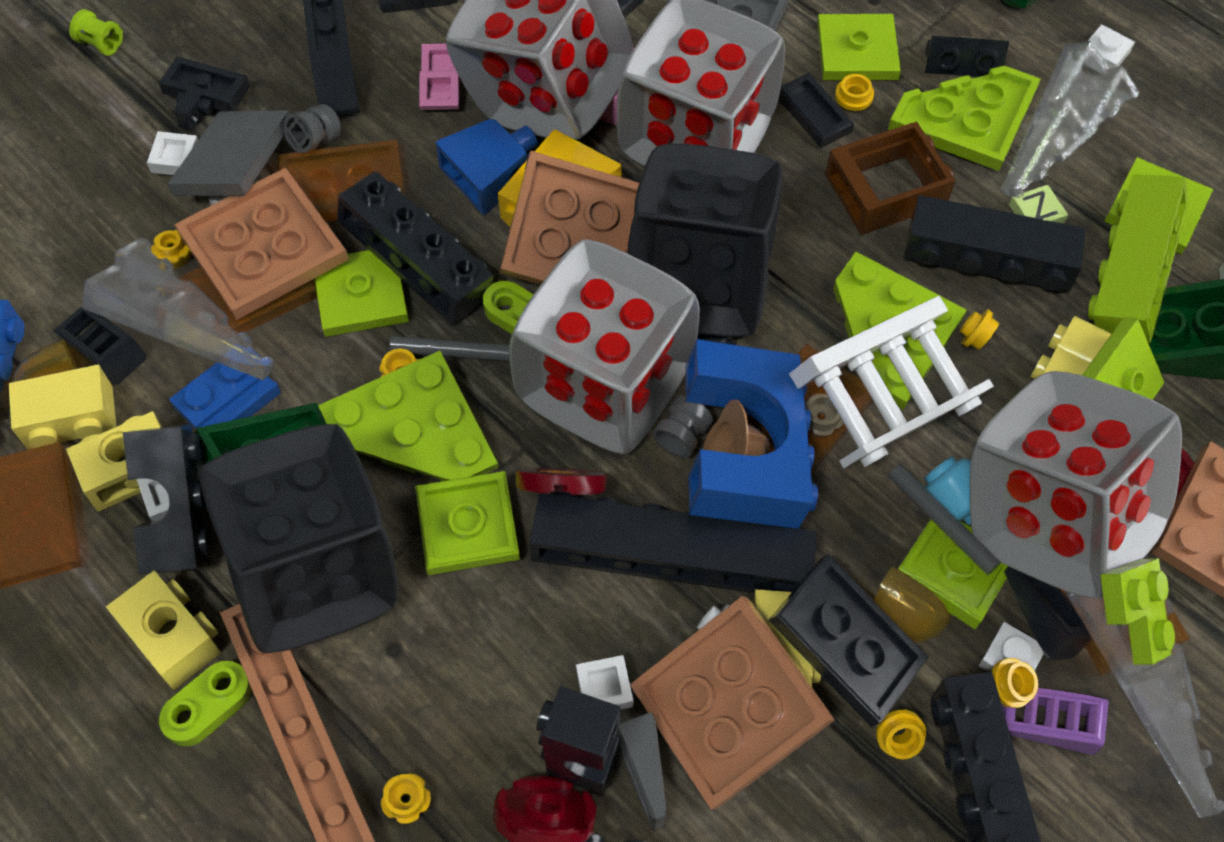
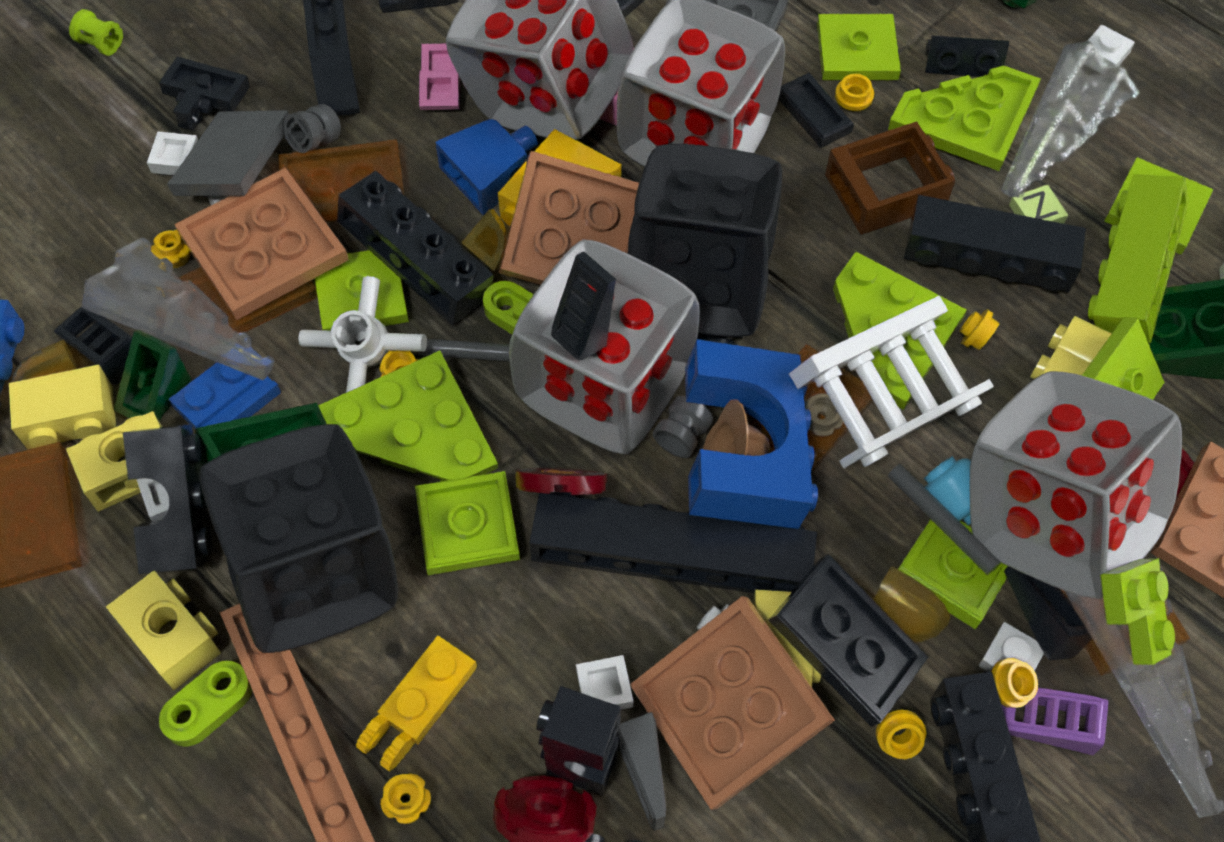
(150, 377): none -> dark green slope
(367, 330): none -> white bar
(418, 700): none -> yellow hinge
(488, 239): none -> clear yellow brick
(583, 314): none -> black slope

